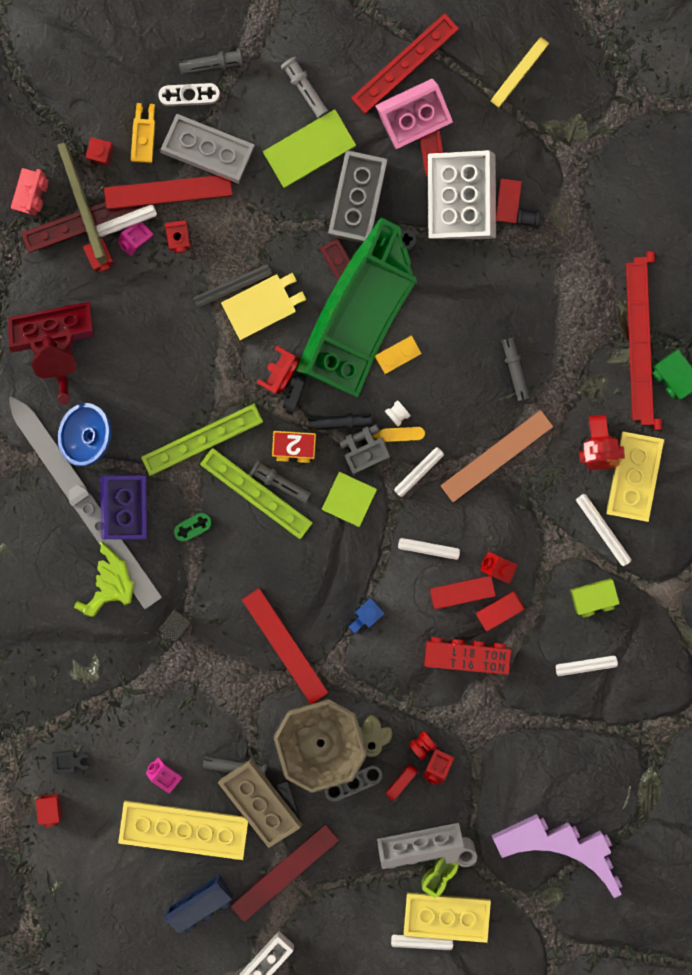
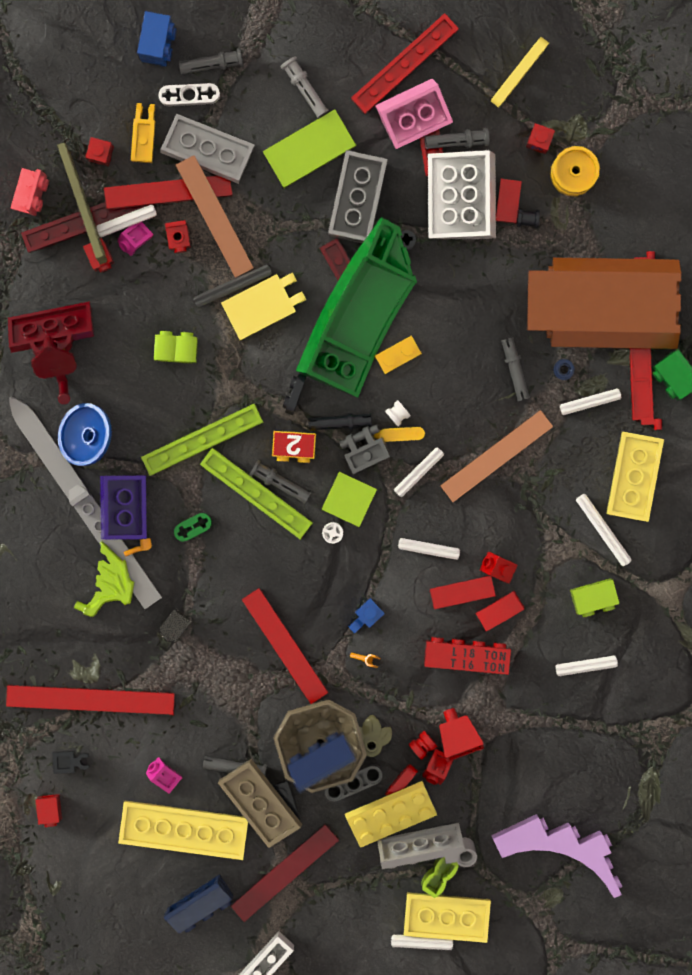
(90, 699): none -> red tile
(145, 544): none -> light orange hand
(156, 39): none -> blue brick
(175, 348): none -> lime brick
(214, 216): none -> nougat tile
(281, 371): red window -> none
(321, 761): none -> dark blue slope
(332, 532): none -> white wheel
(367, 659): none -> light orange hand
(391, 814): none -> light yellow plate
(459, 736): none -> red torso
(467, 139): none -> dark grey pin
(540, 138): none -> red brick
(564, 362): none -> dark blue plate
(565, 180): none -> yellow wheel
(590, 401): none -> white axle
(601, 450): red piece -> none
(607, 302): none -> dark orange panel

